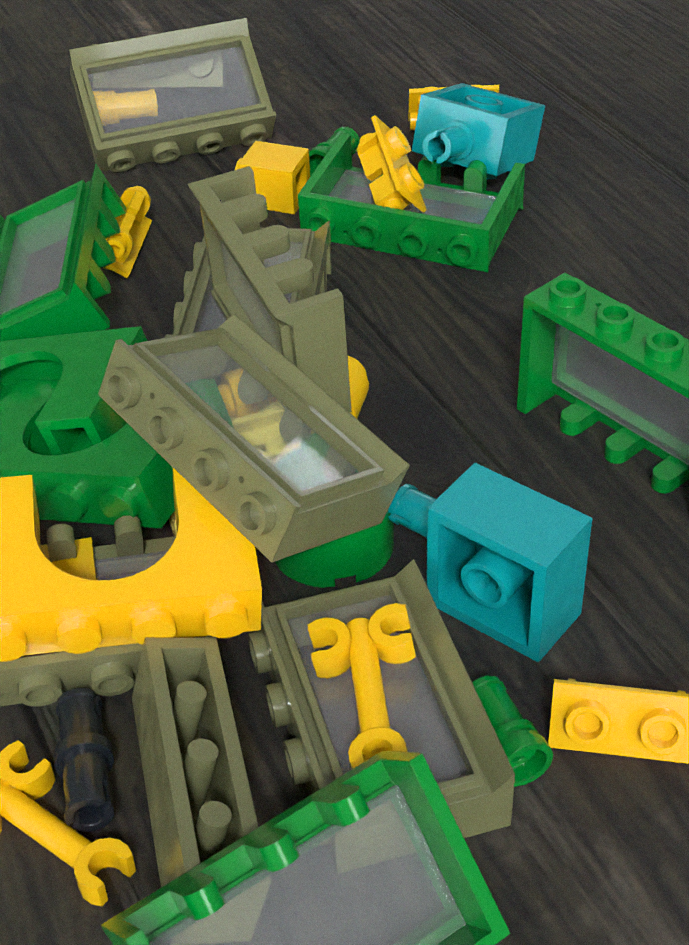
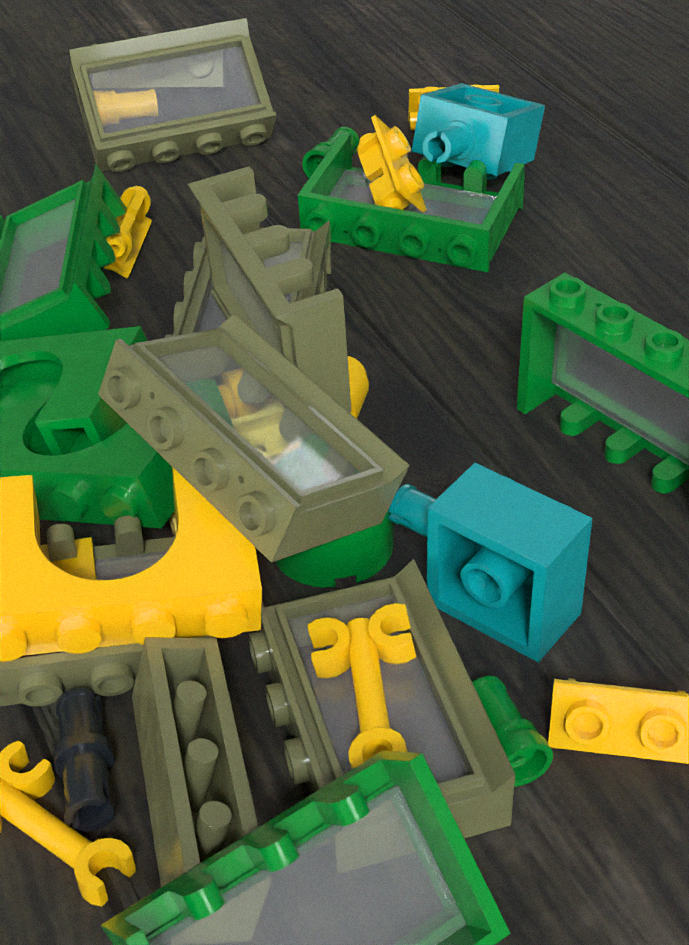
(278, 173): yellow brick -> none

